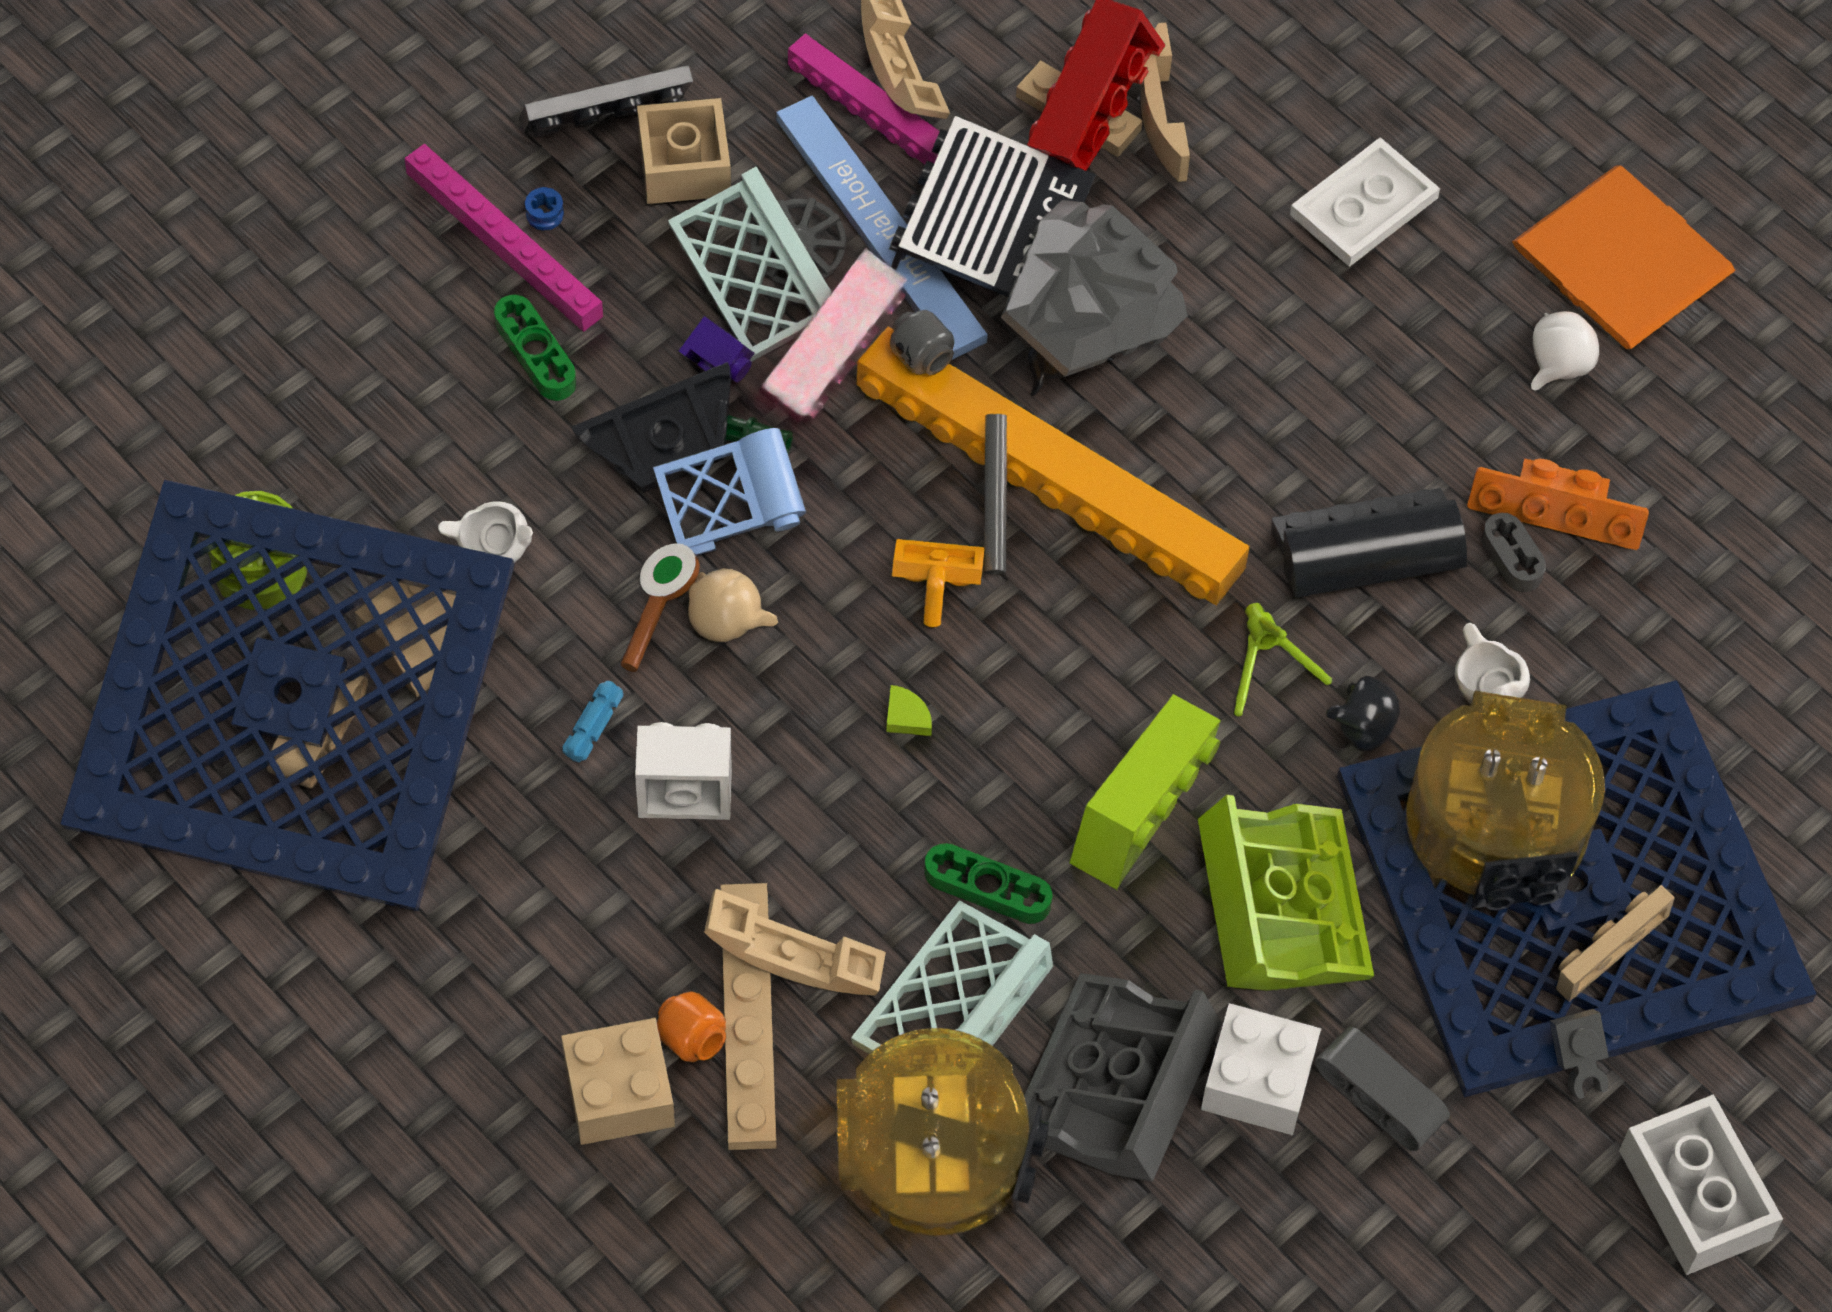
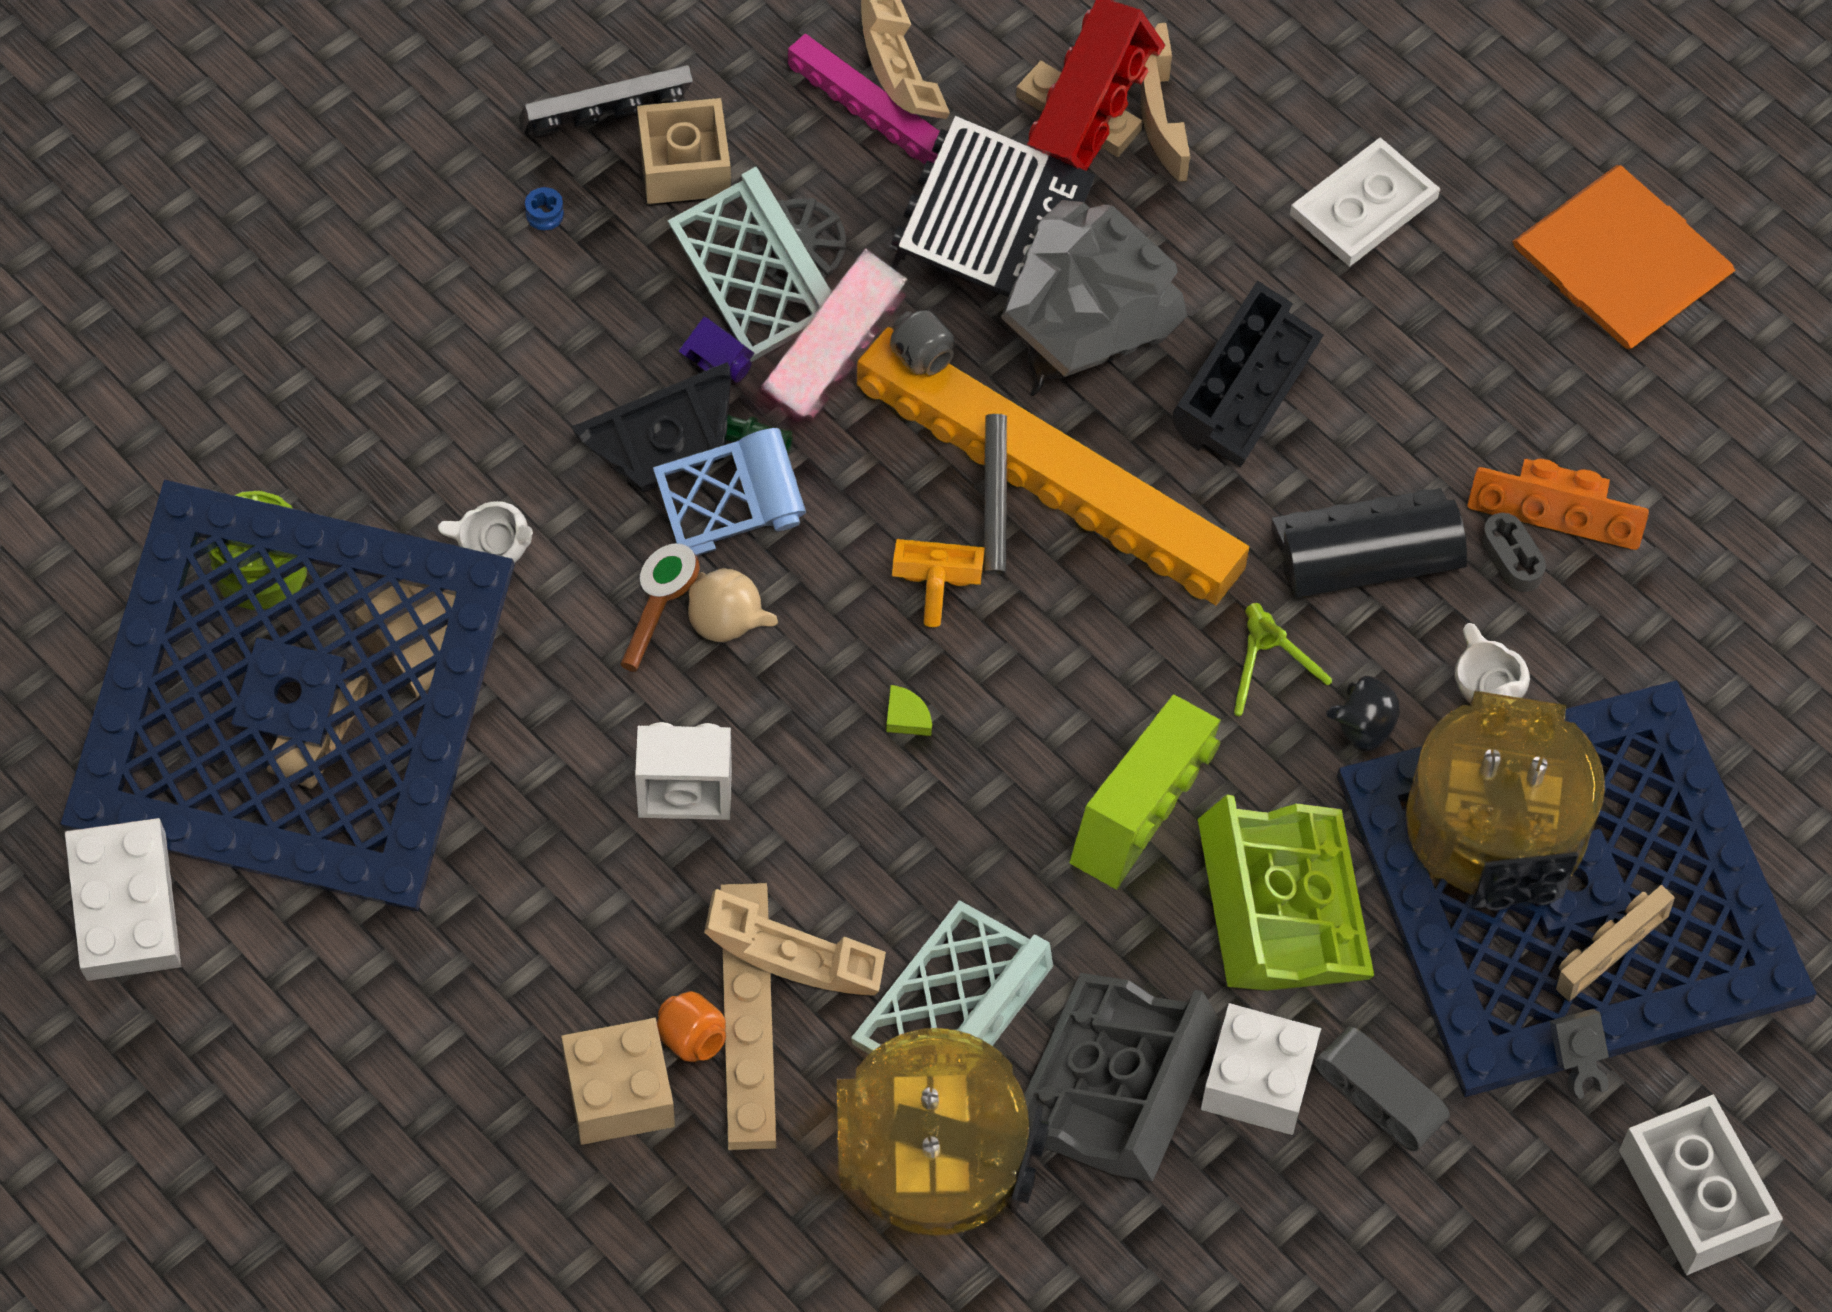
(122, 899): none -> white brick
(504, 237): dark pink piece -> none
(535, 365): green beam -> none
(592, 721): dark azure axle -> none
(875, 218): light blue tile -> none
(996, 901): green beam -> none
(1246, 376): none -> black brick
(1563, 347): white hair -> none

